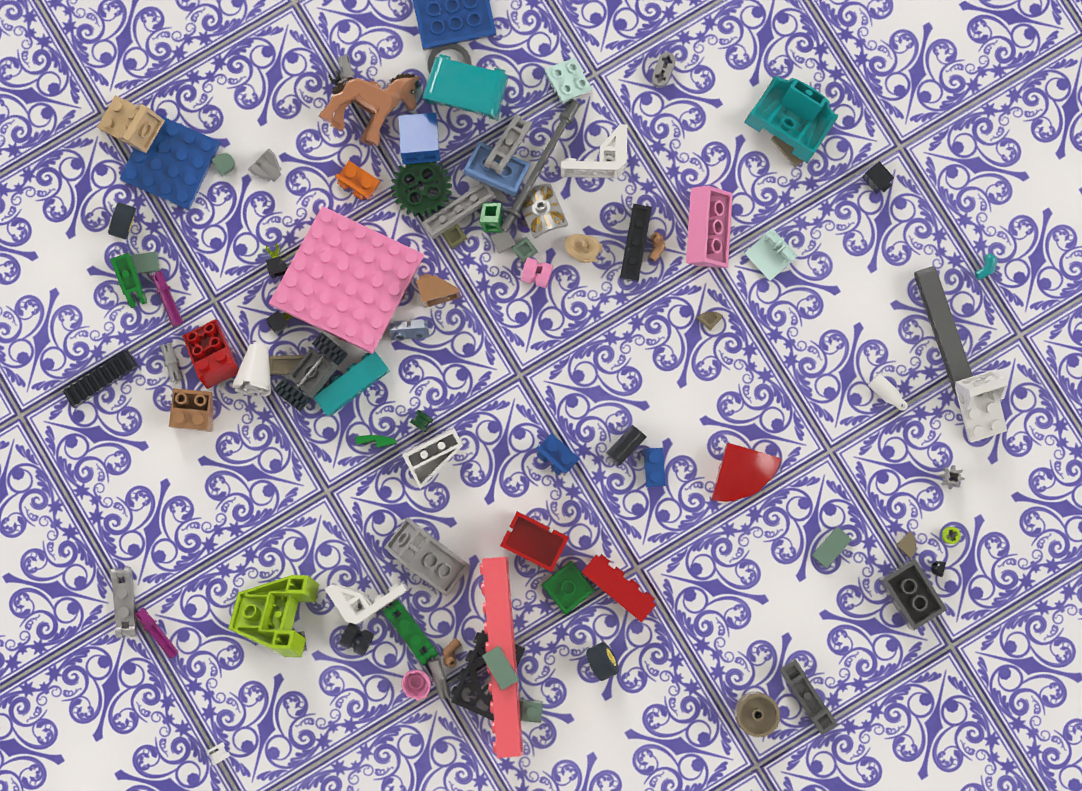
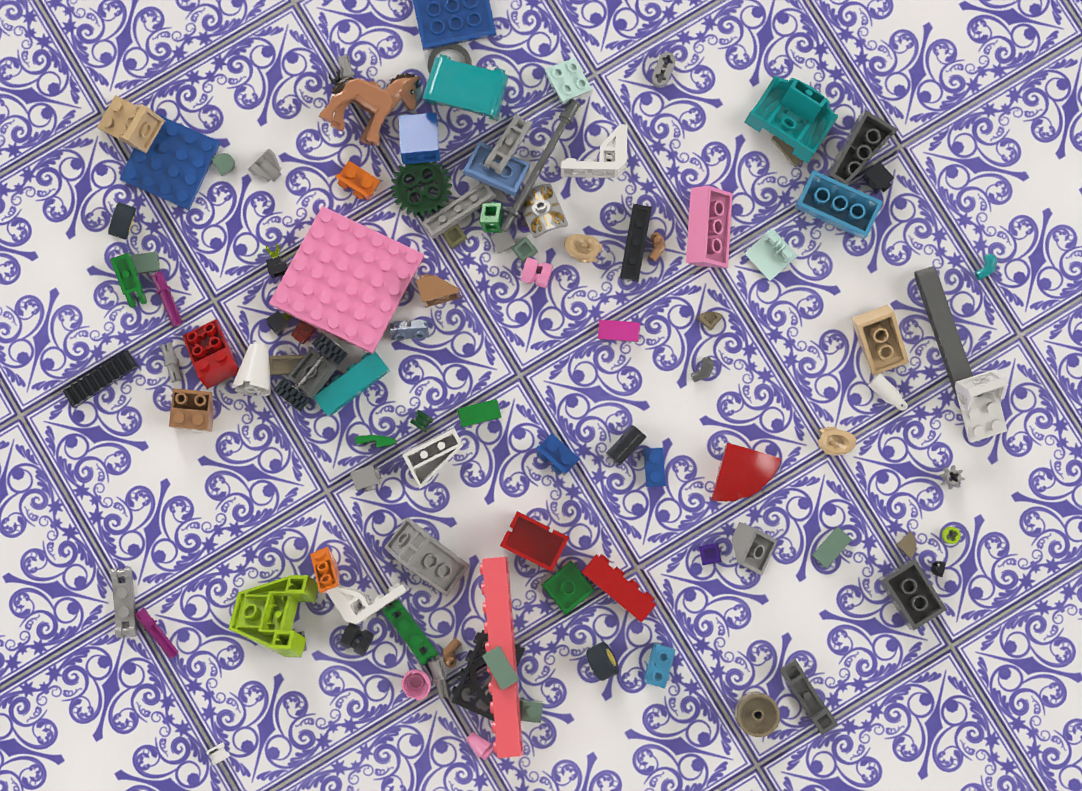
(303, 332): none -> clear red piece
(325, 569): none -> orange slope
(366, 478): none -> light grey brick
(479, 413): none -> green slope
(480, 746): none -> bright pink cone
(619, 330): none -> dark pink slope
(663, 657): none -> dark azure window
(706, 369): none -> dark grey arm
(710, 554): none -> dark purple tile
(752, 547): none -> light grey slope
(836, 441): none -> tan hat
(838, 204): none -> dark azure slope
(861, 144): none -> dark grey wedge
(880, 339): none -> tan slope

